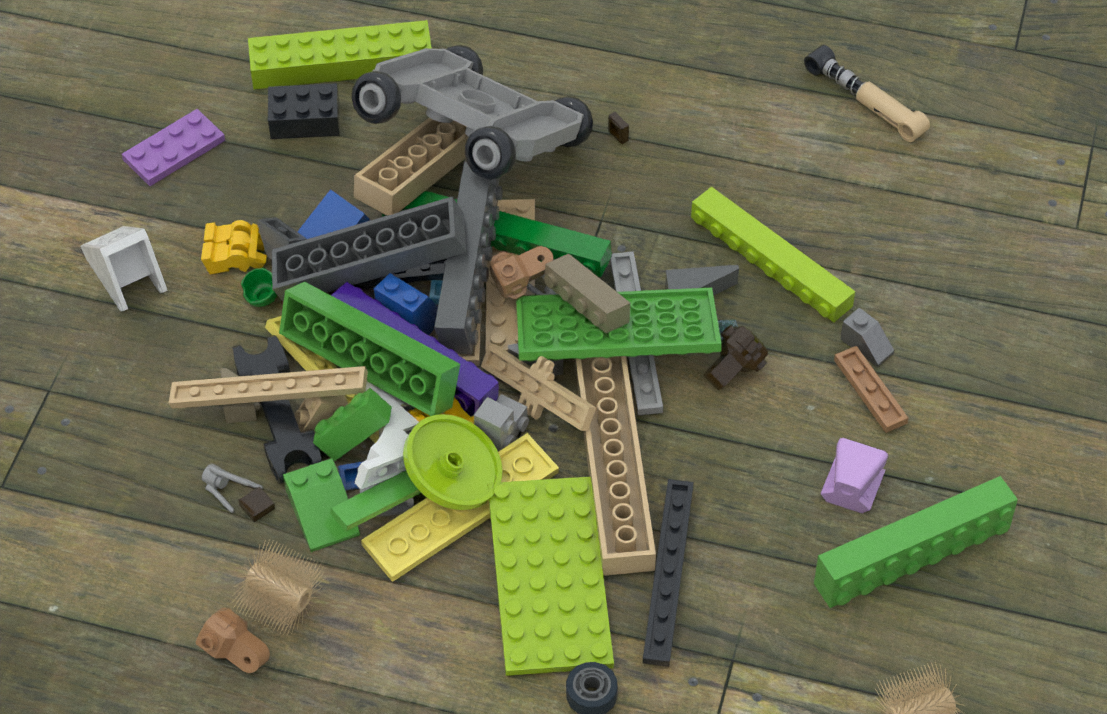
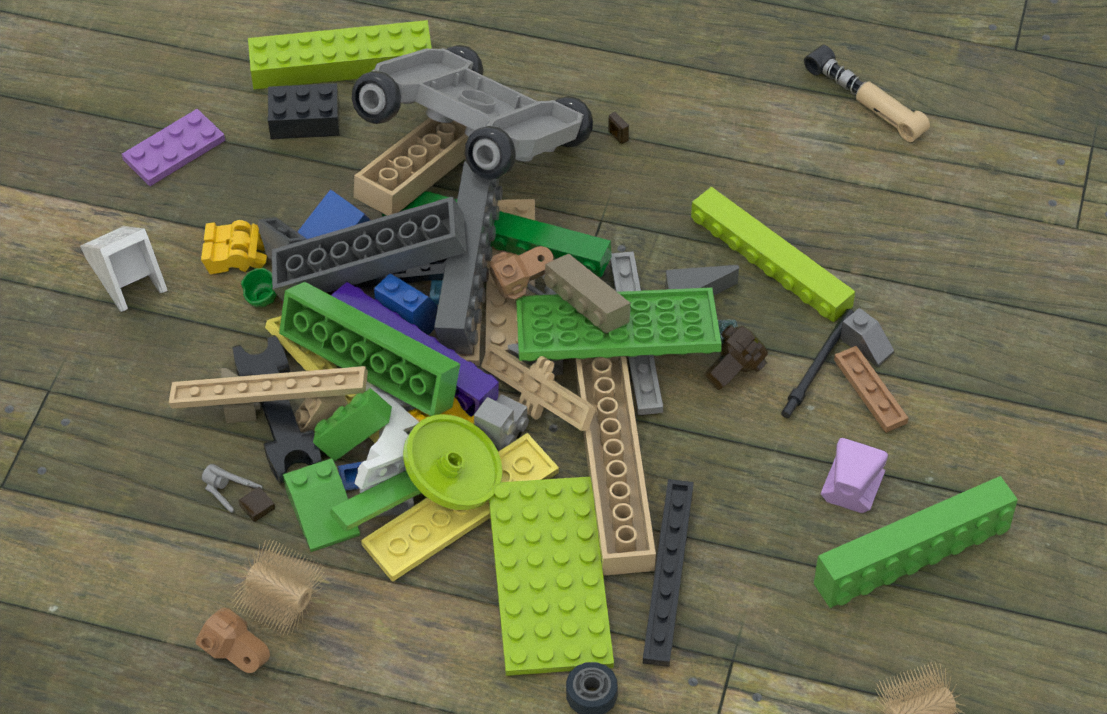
(798, 394): none -> black bar

